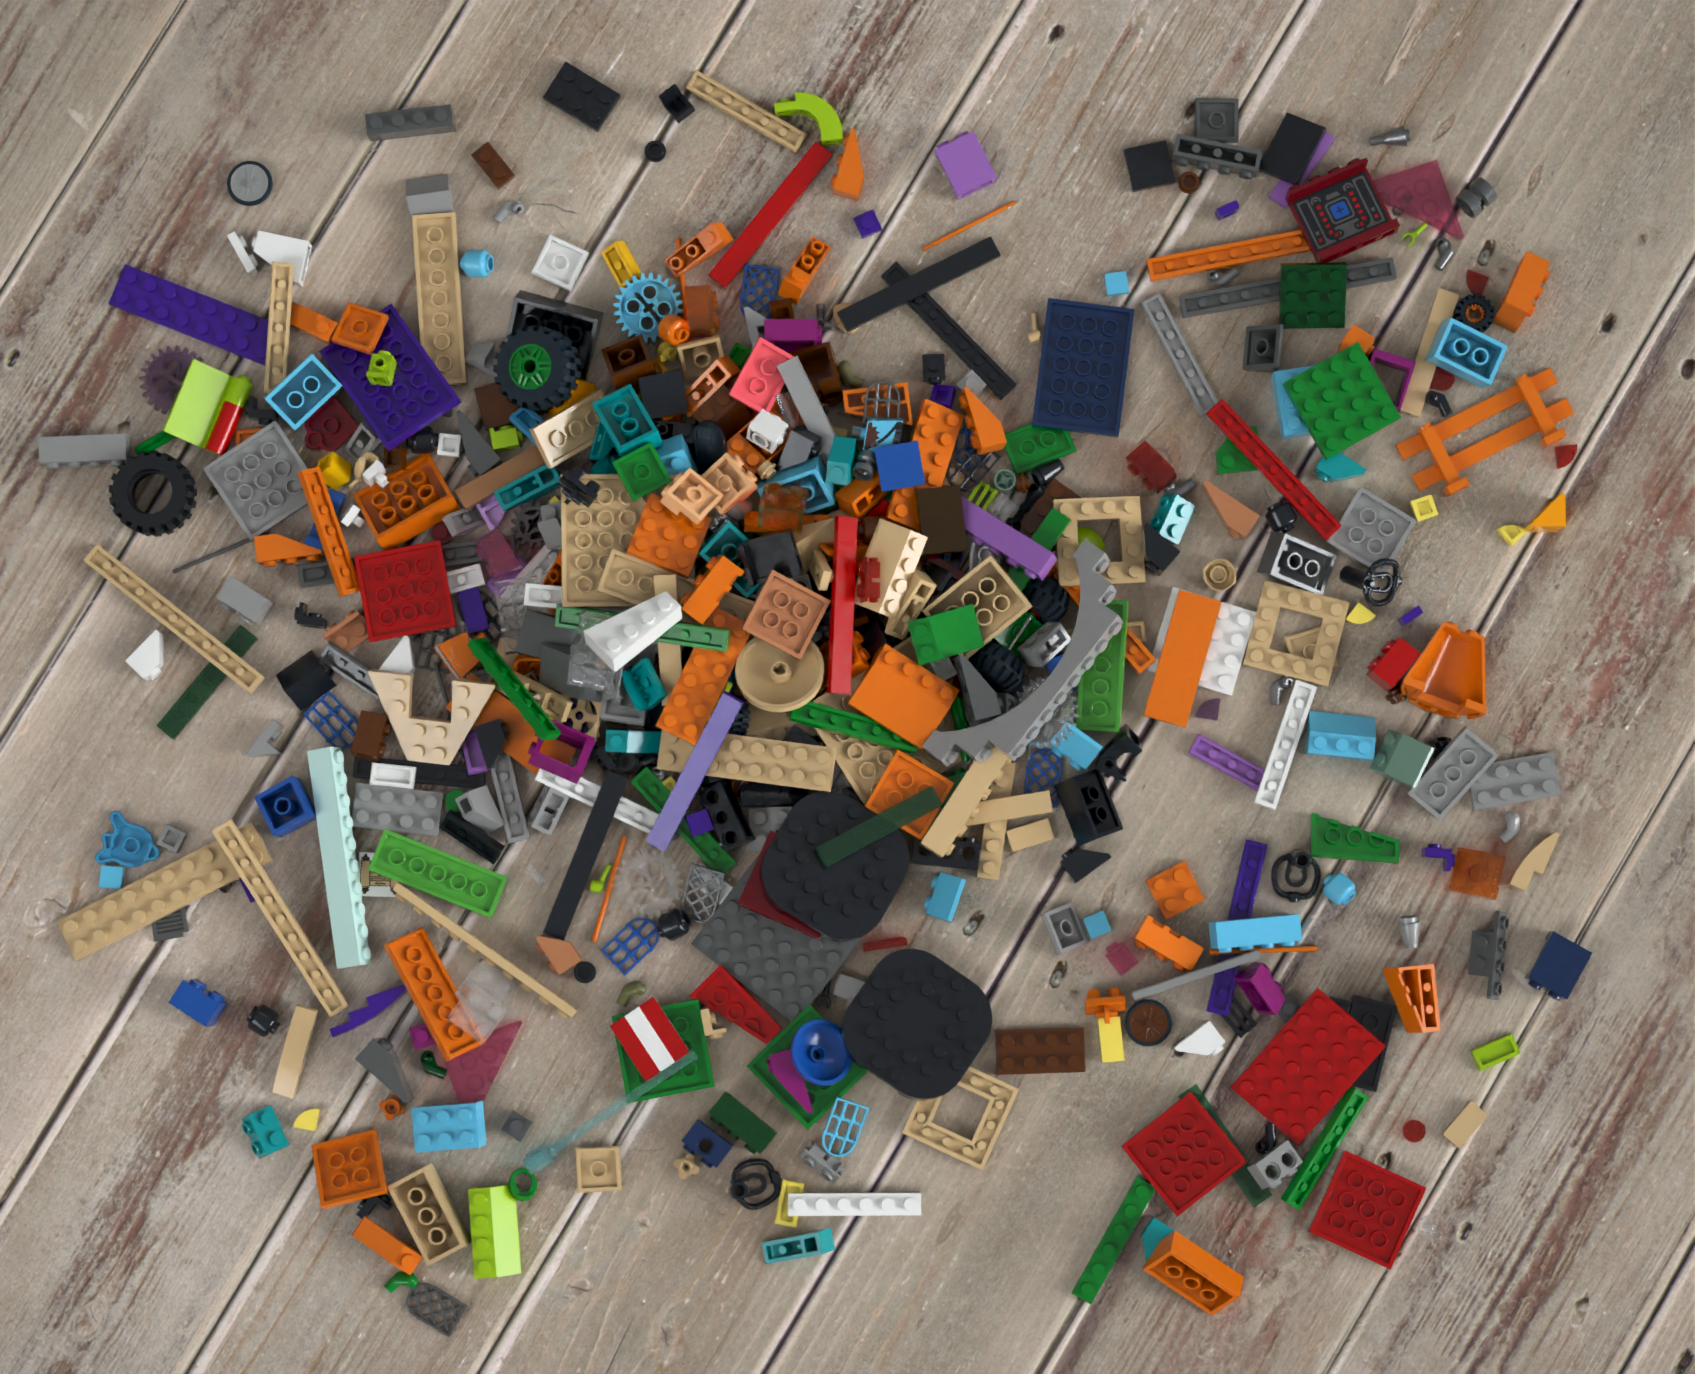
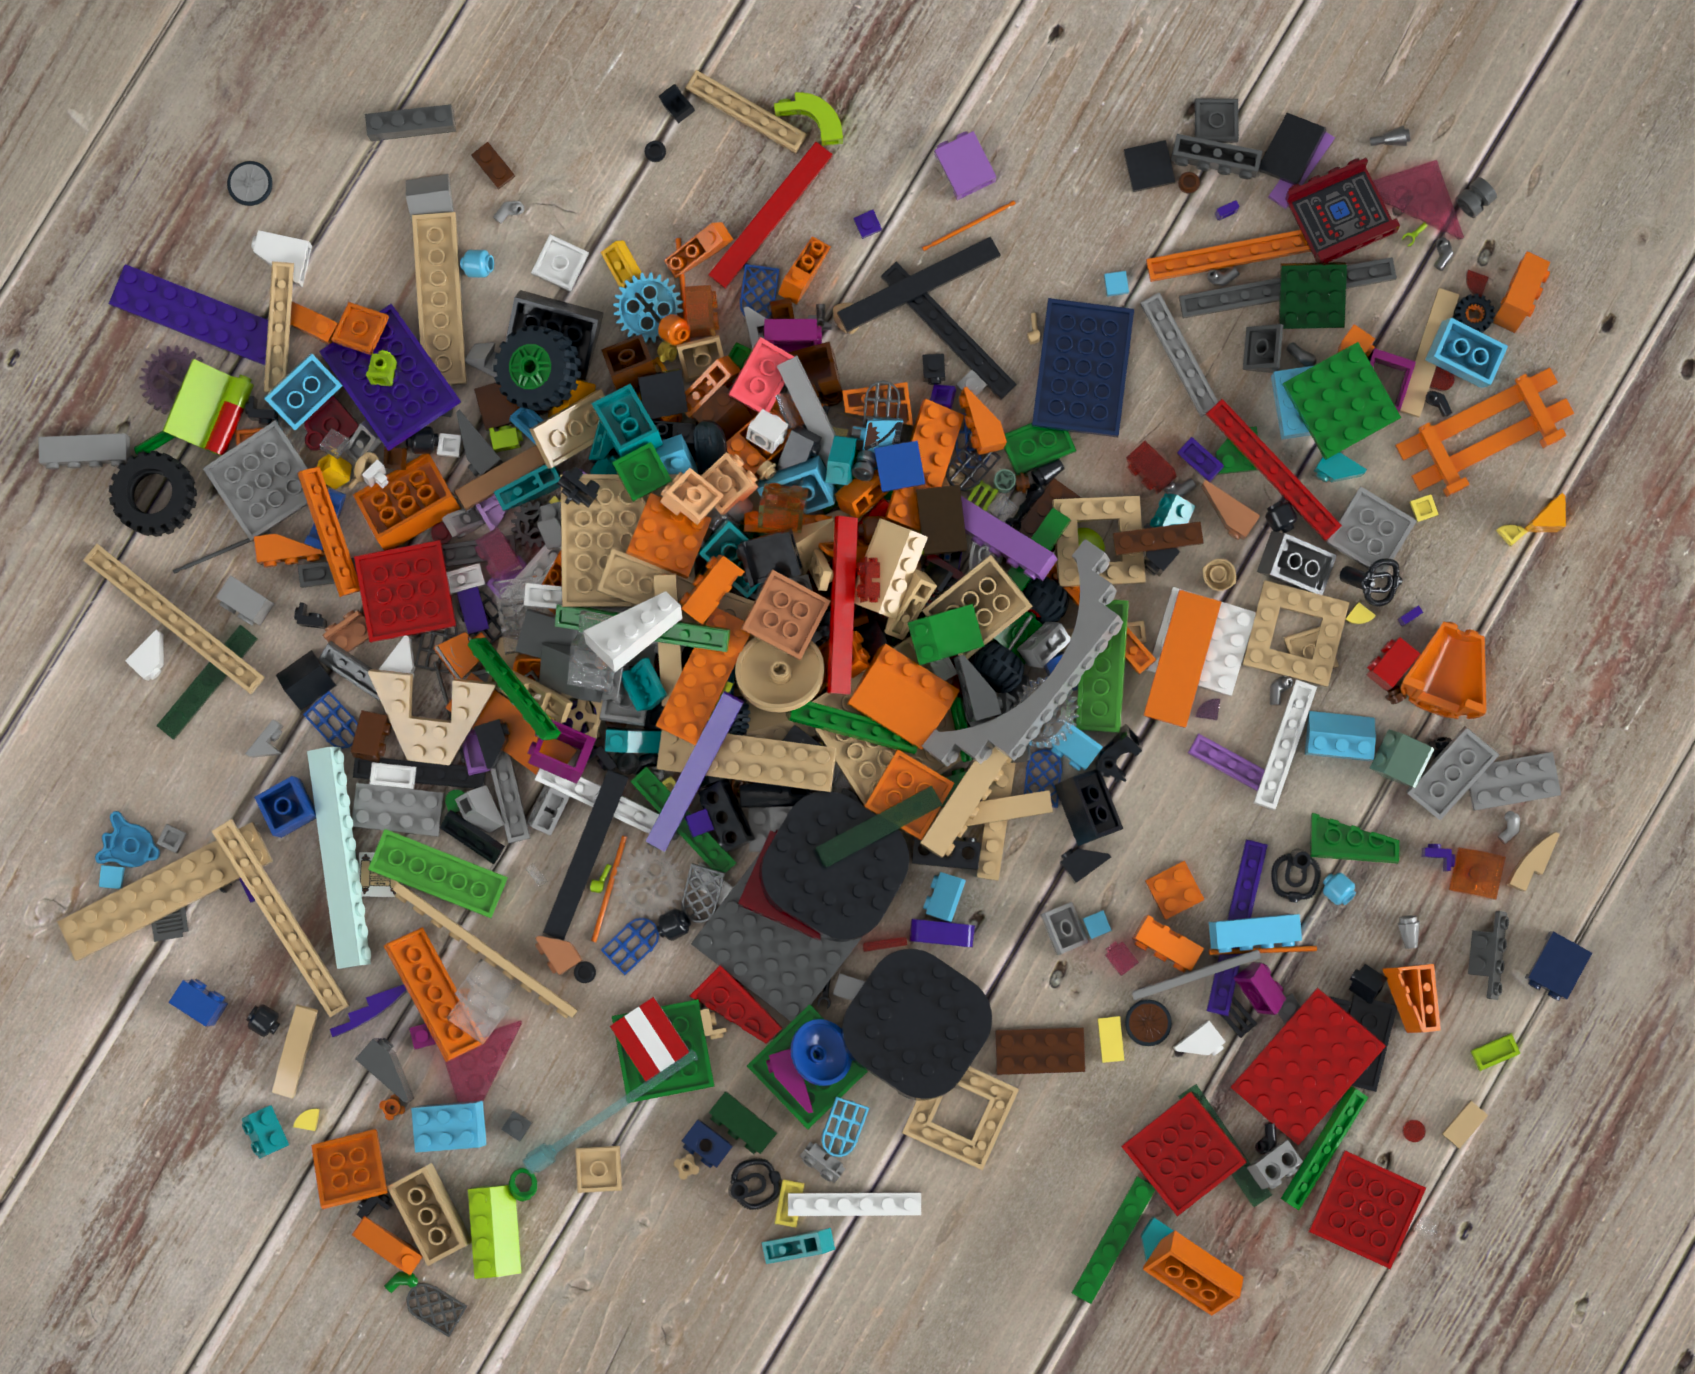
(247, 260): white plate -> none
(334, 443): none -> clear tile
(350, 515): white tile -> none
(430, 1066): dark green arm -> none
(581, 96): black plate -> none
(629, 990): olive arm -> none
(846, 375): olive arm -> none
(850, 176): orange slope -> none
(942, 933): none -> dark purple beam
(1030, 835): tan tile -> none
(1105, 1006): orange hips -> none
(1158, 538): none -> reddish brown plate
(1200, 459): none -> dark purple plate
(1301, 355): none -> flat silver arm
(1367, 983): none -> black brick
(1564, 455): clear red tile -> none

